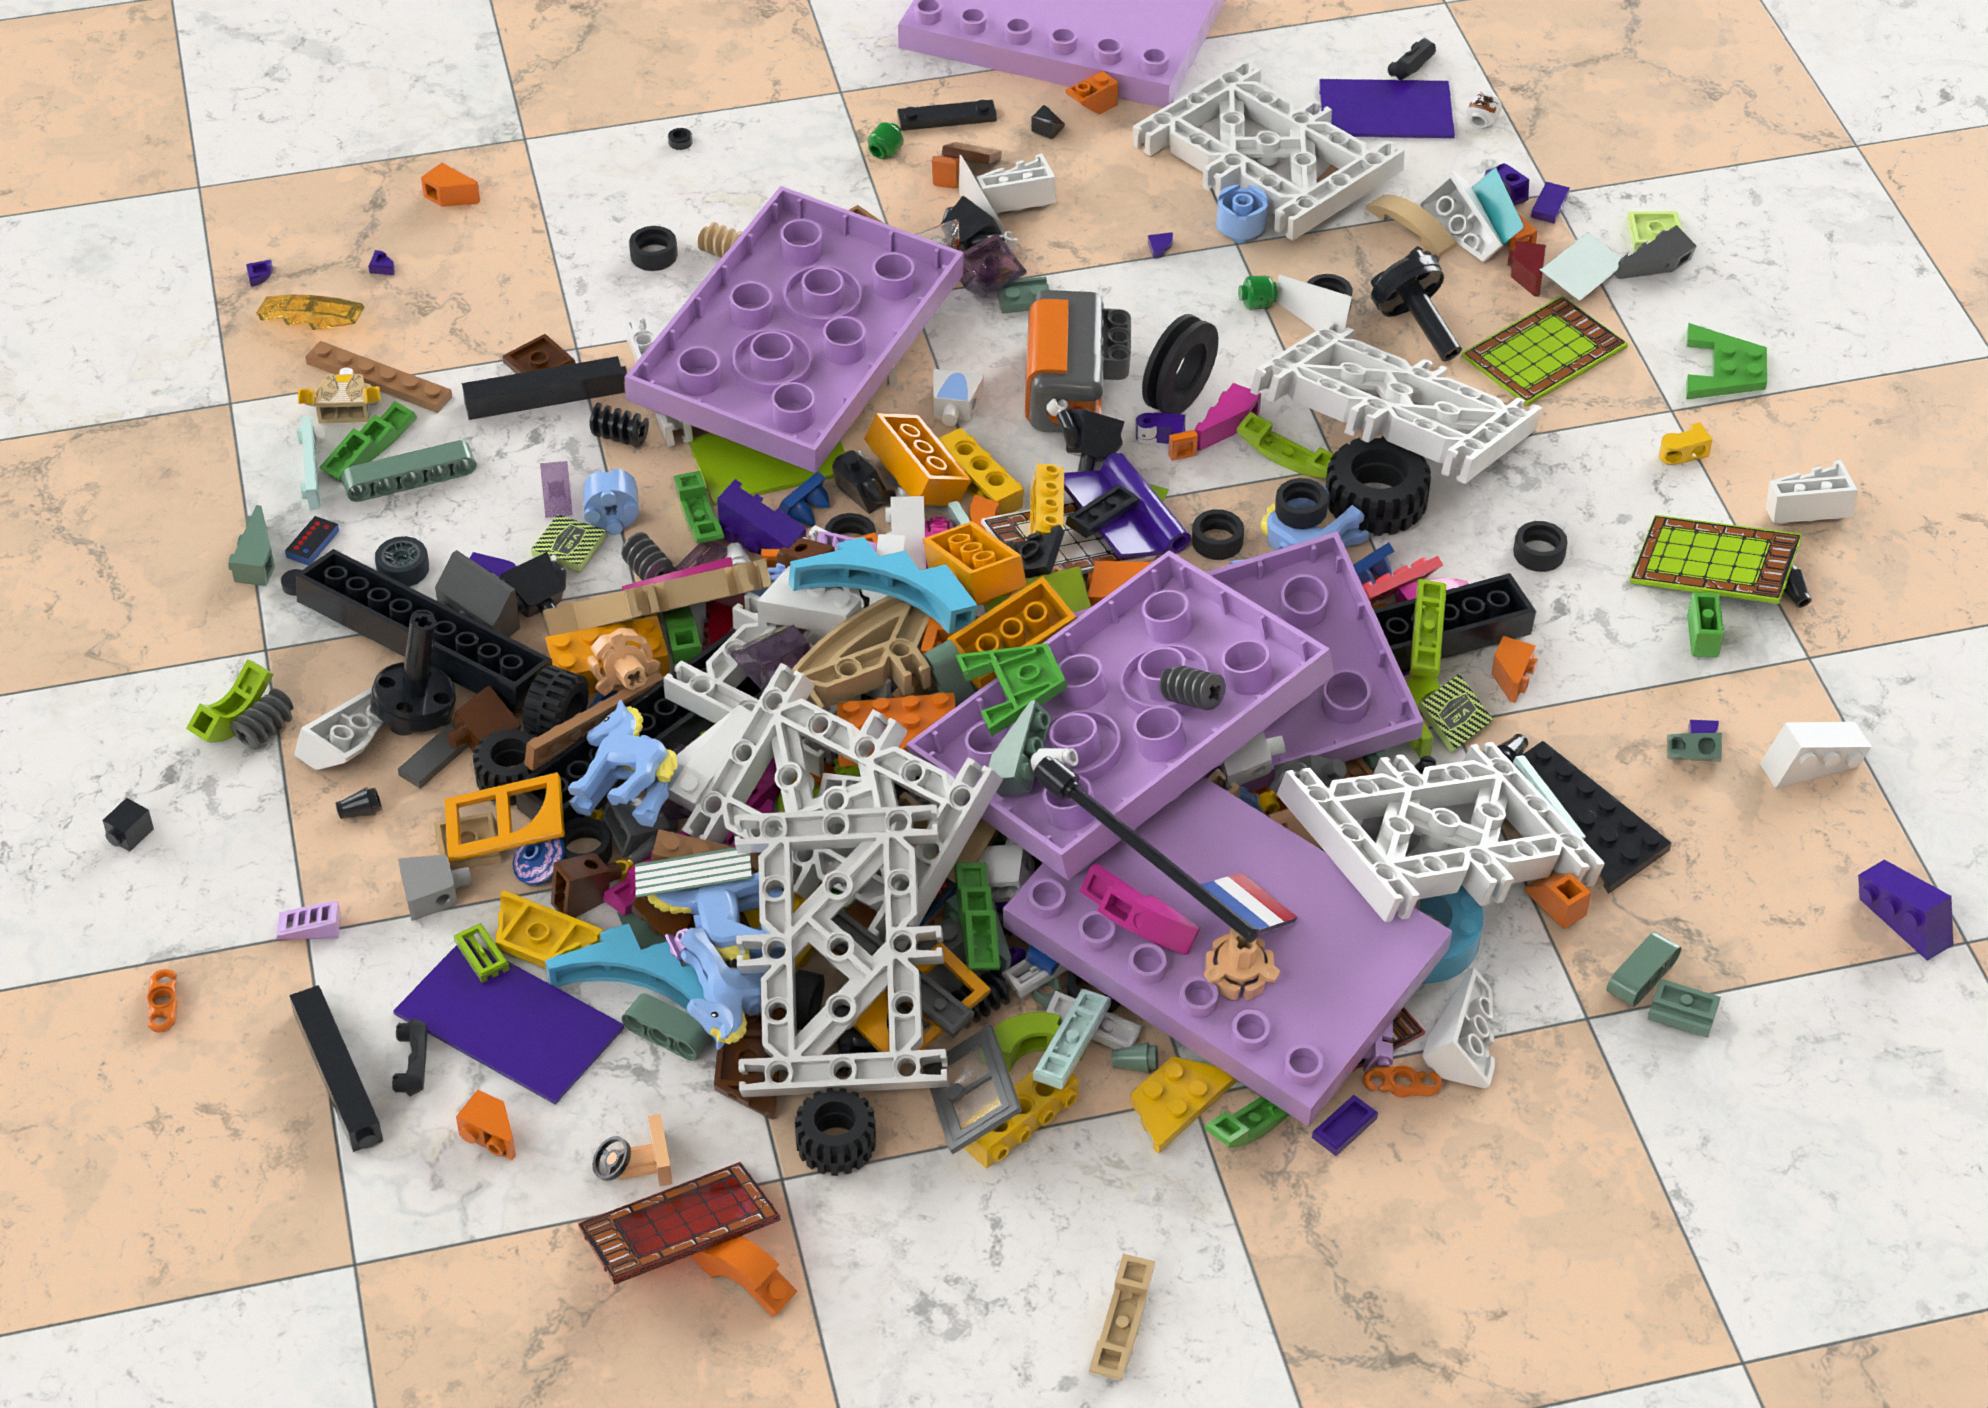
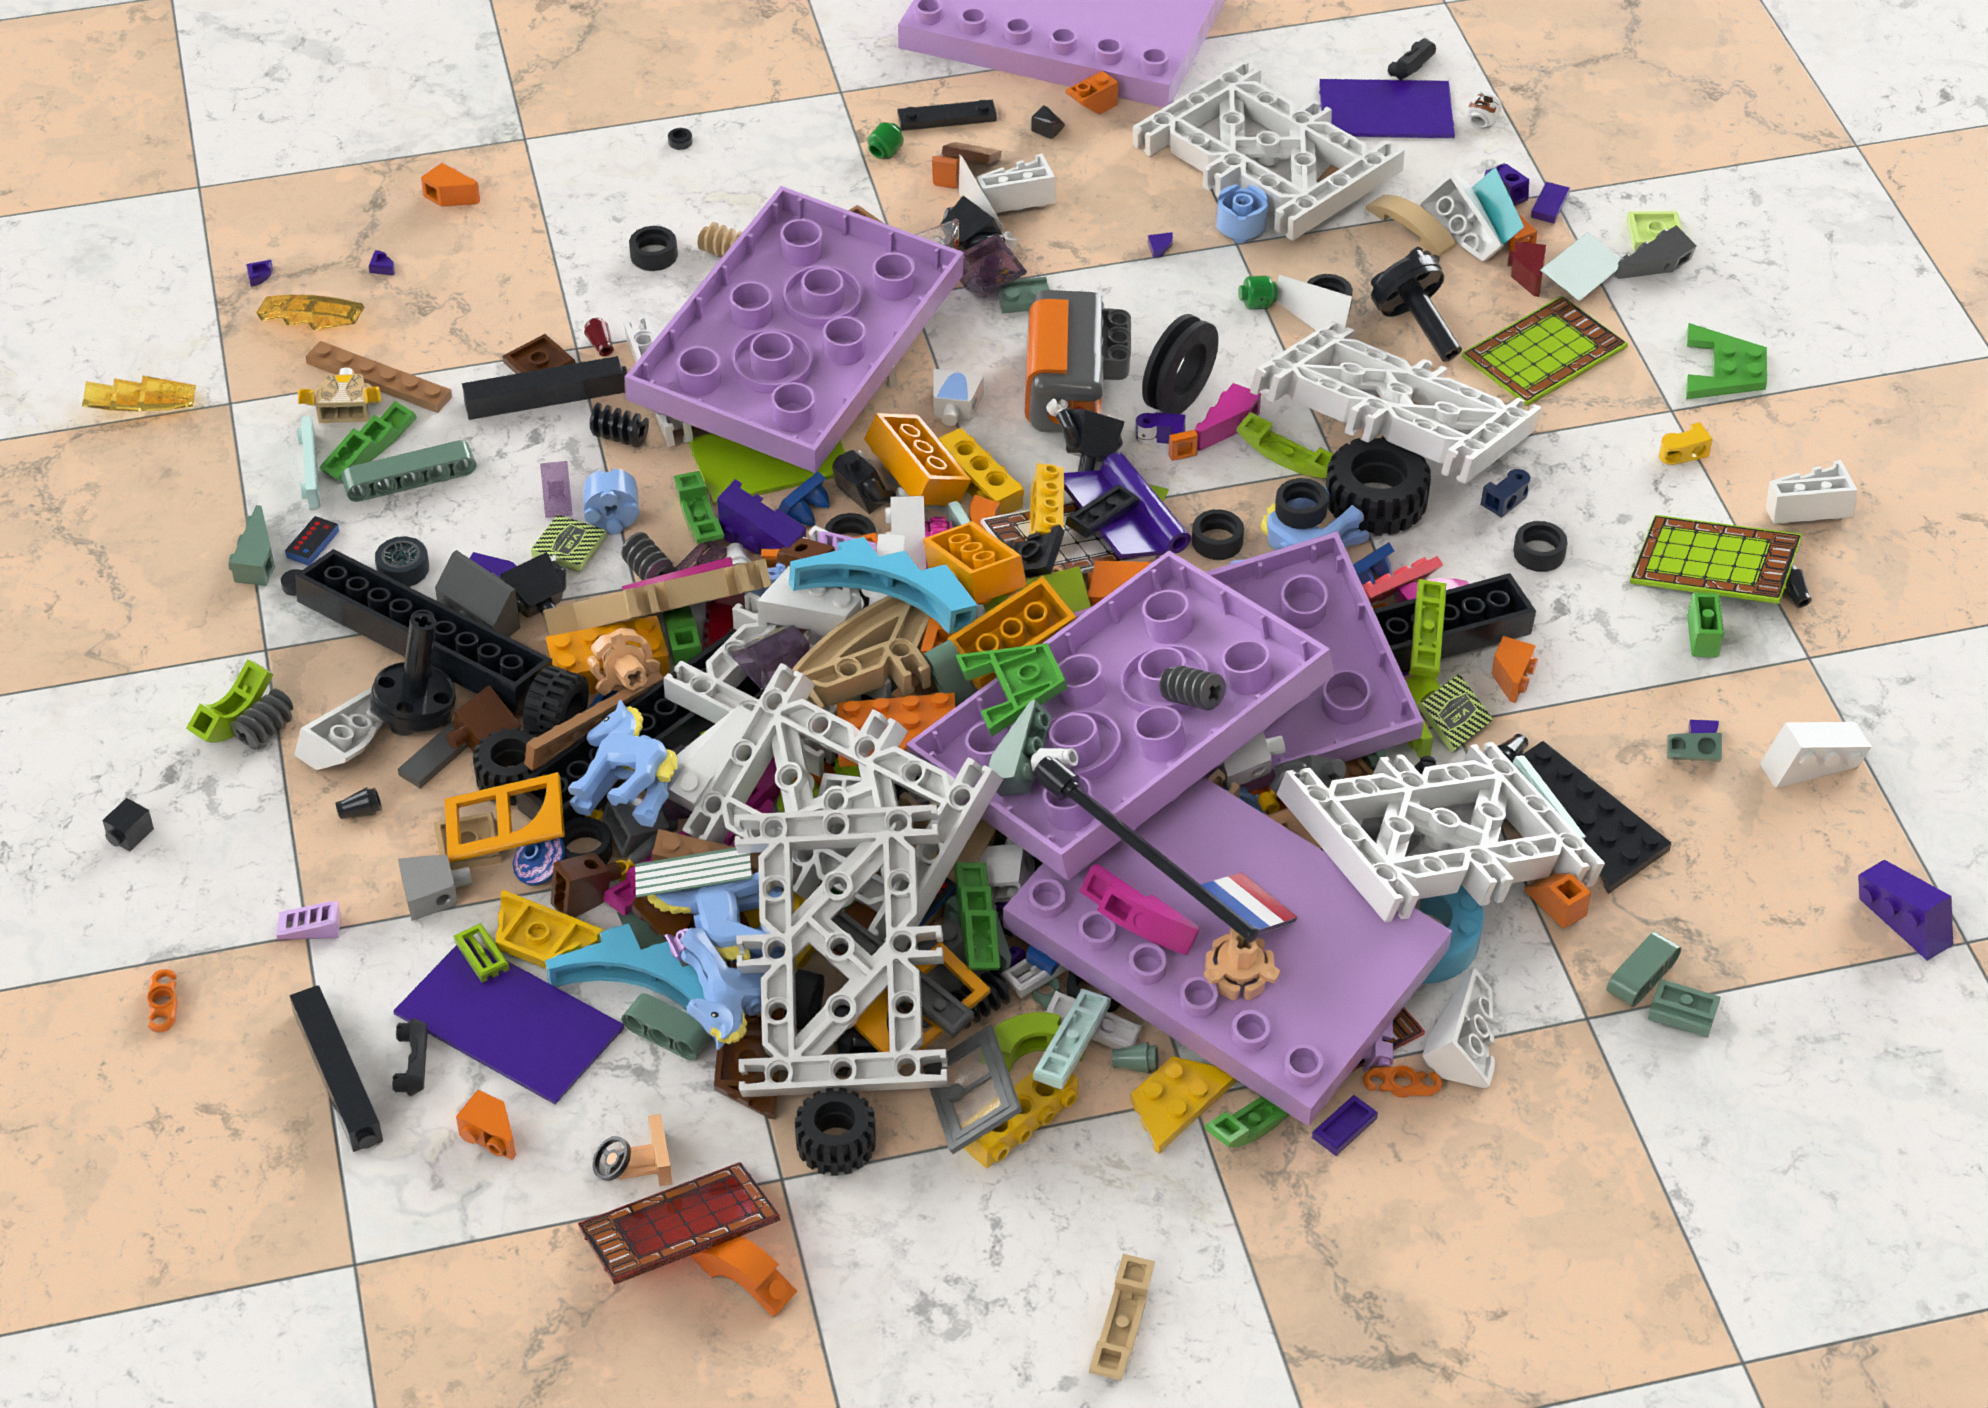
(149, 395): none -> clear yellow slope
(599, 335): none -> dark red cone
(1507, 493): none -> dark blue leg

